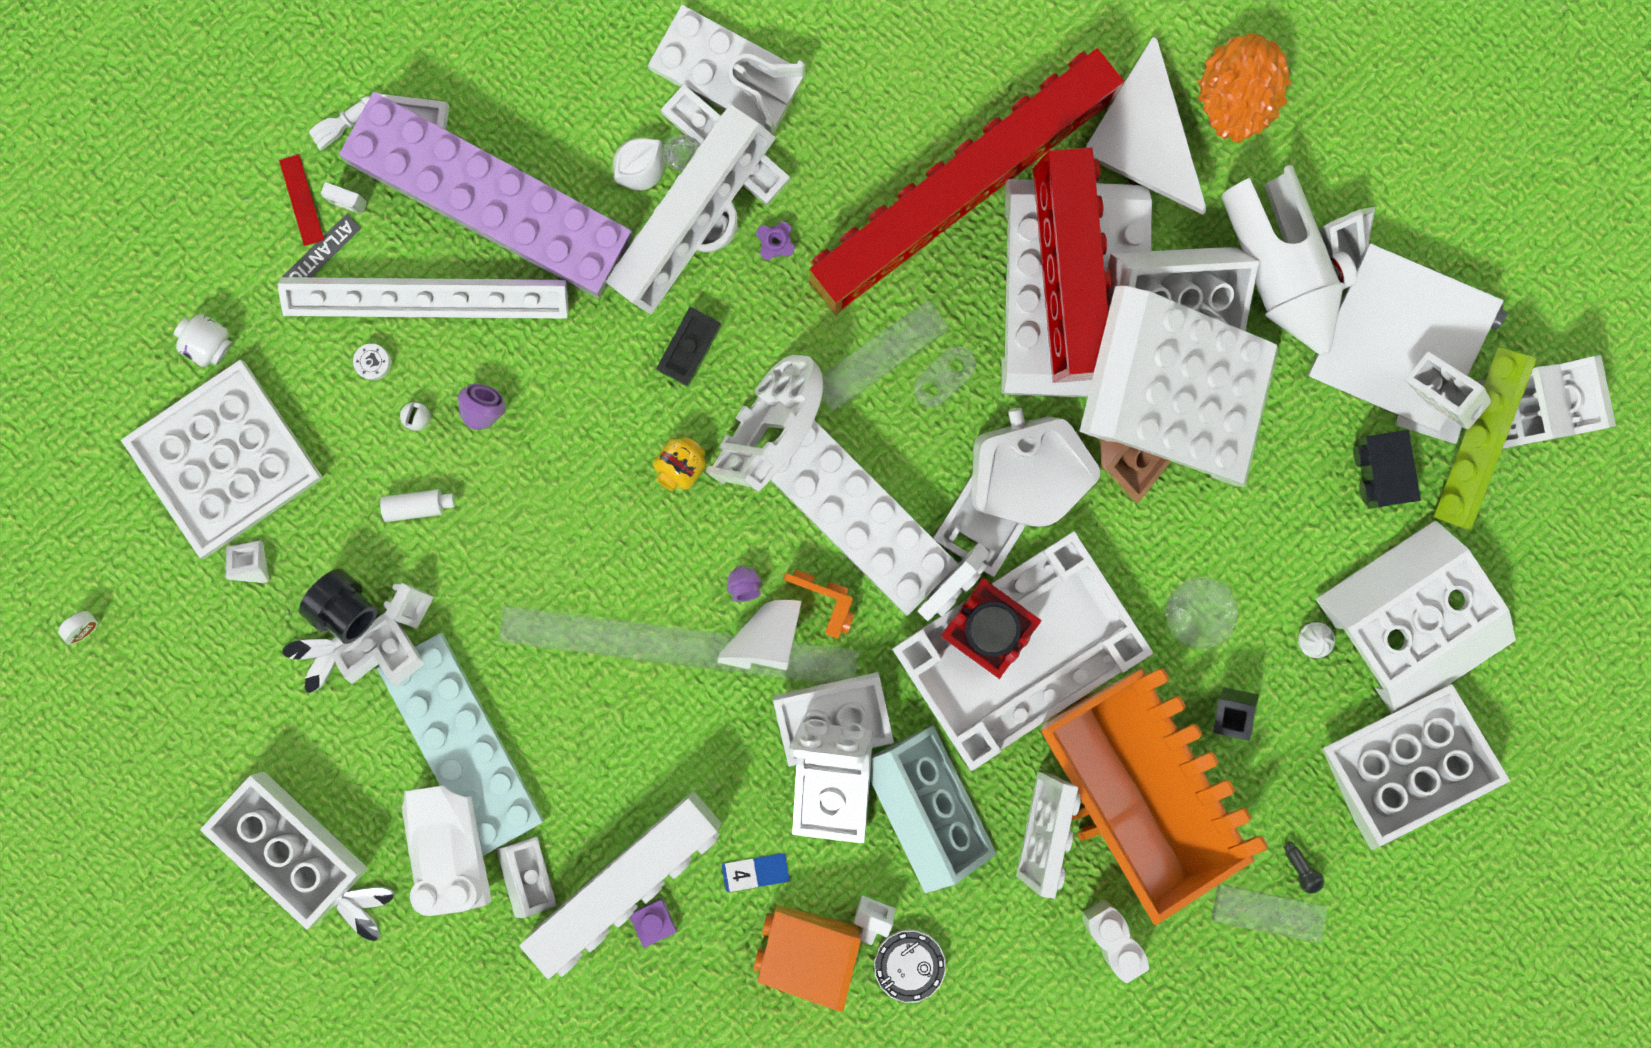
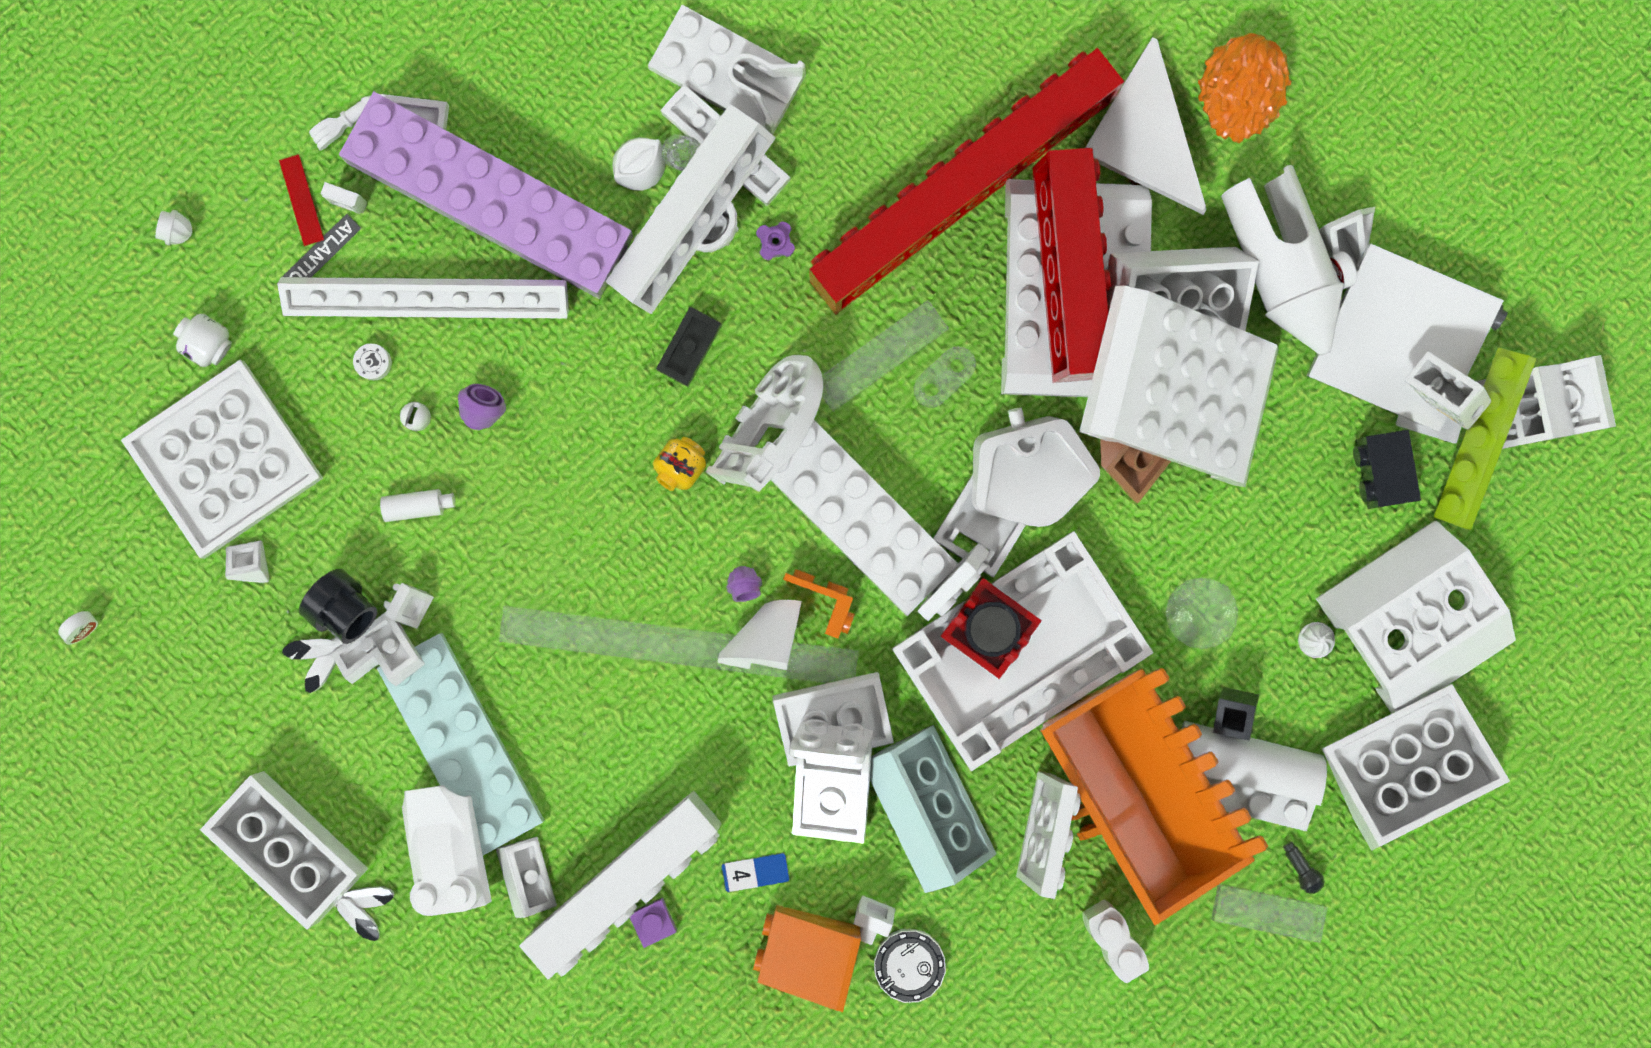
(173, 228): none -> white plate
(1268, 778): none -> white brick

